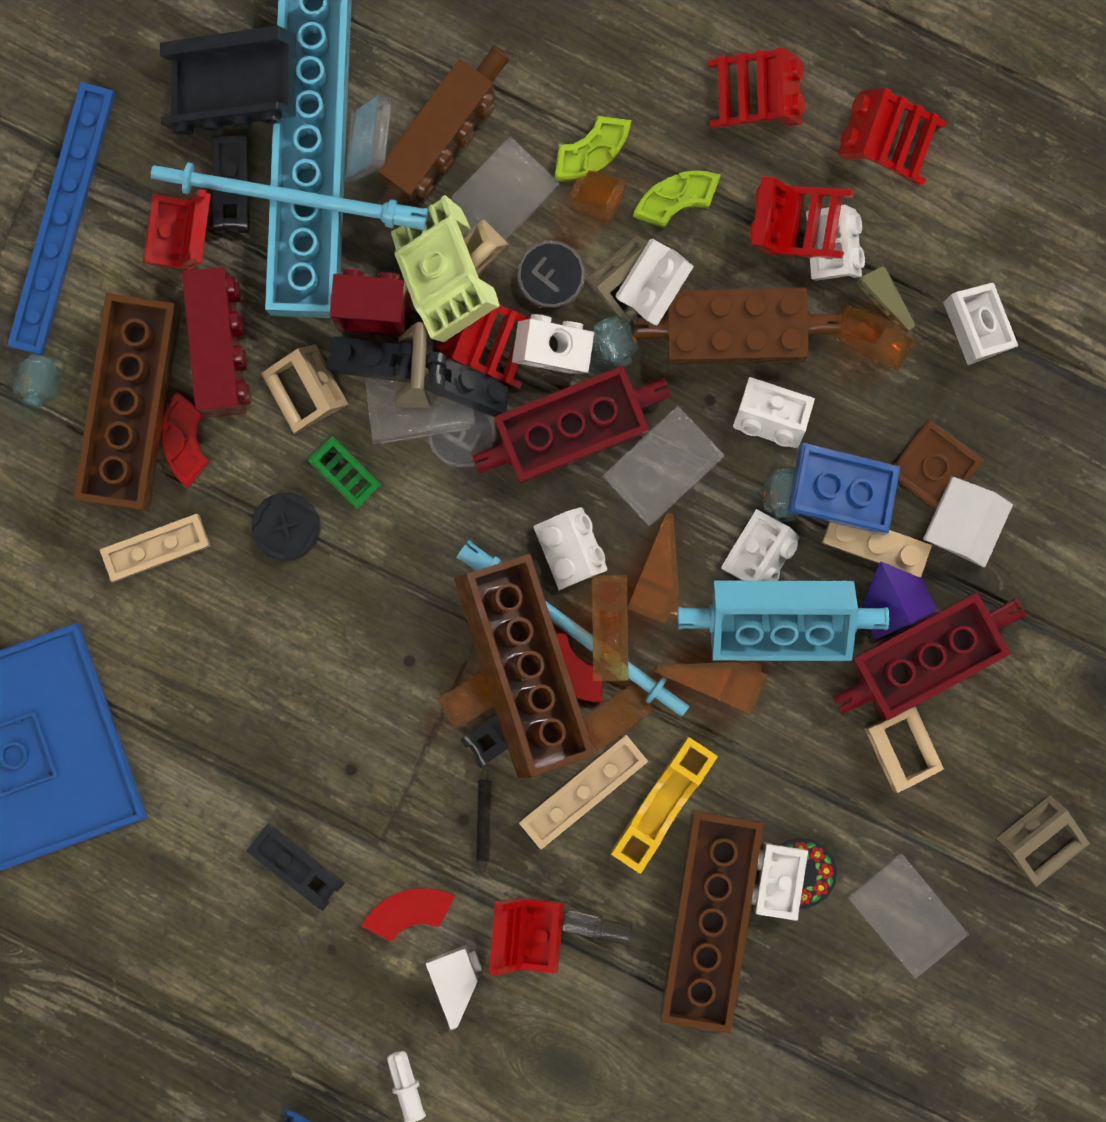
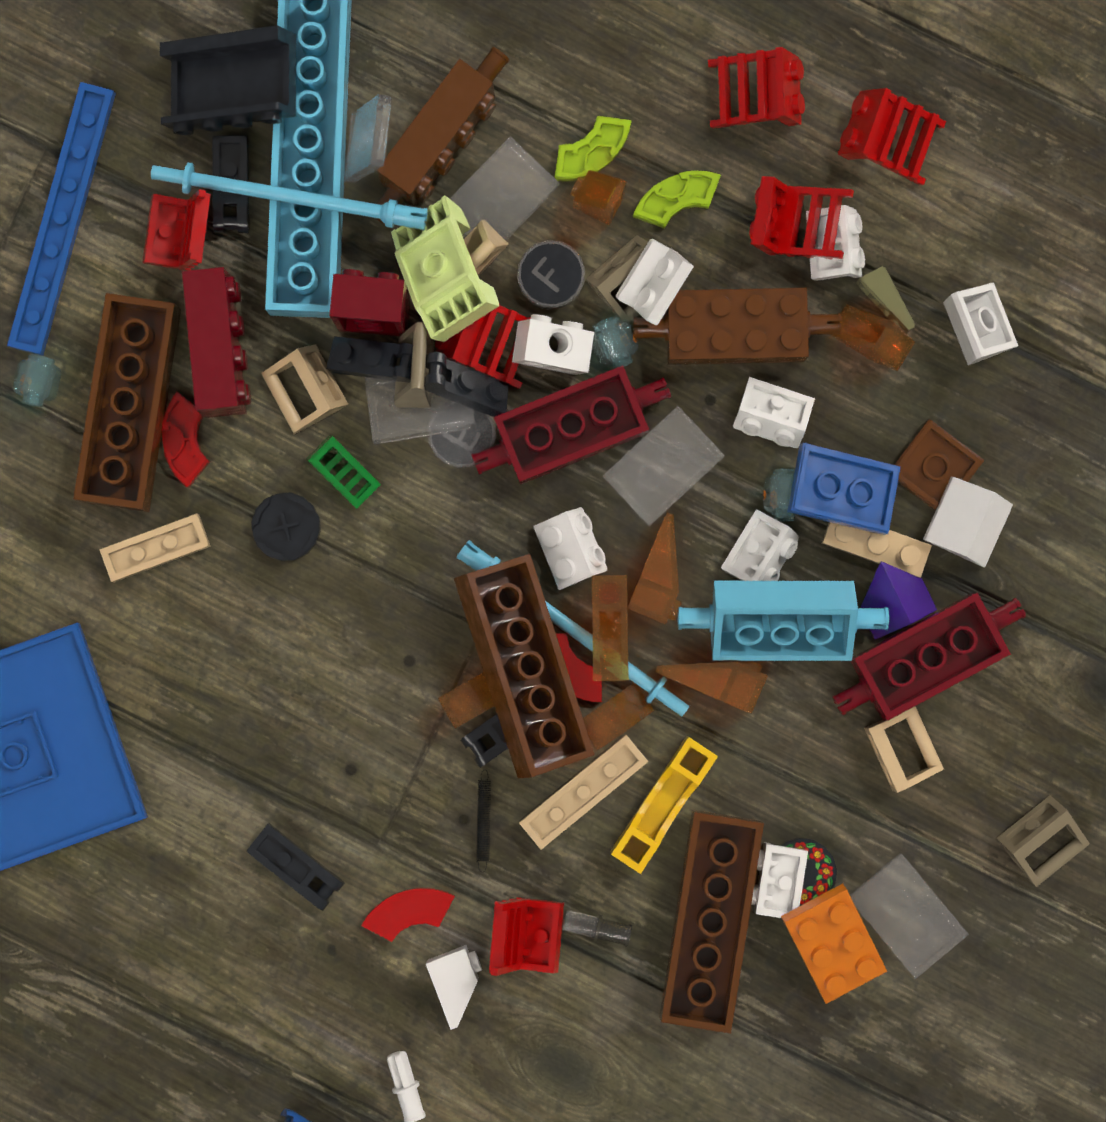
(834, 943): none -> orange plate

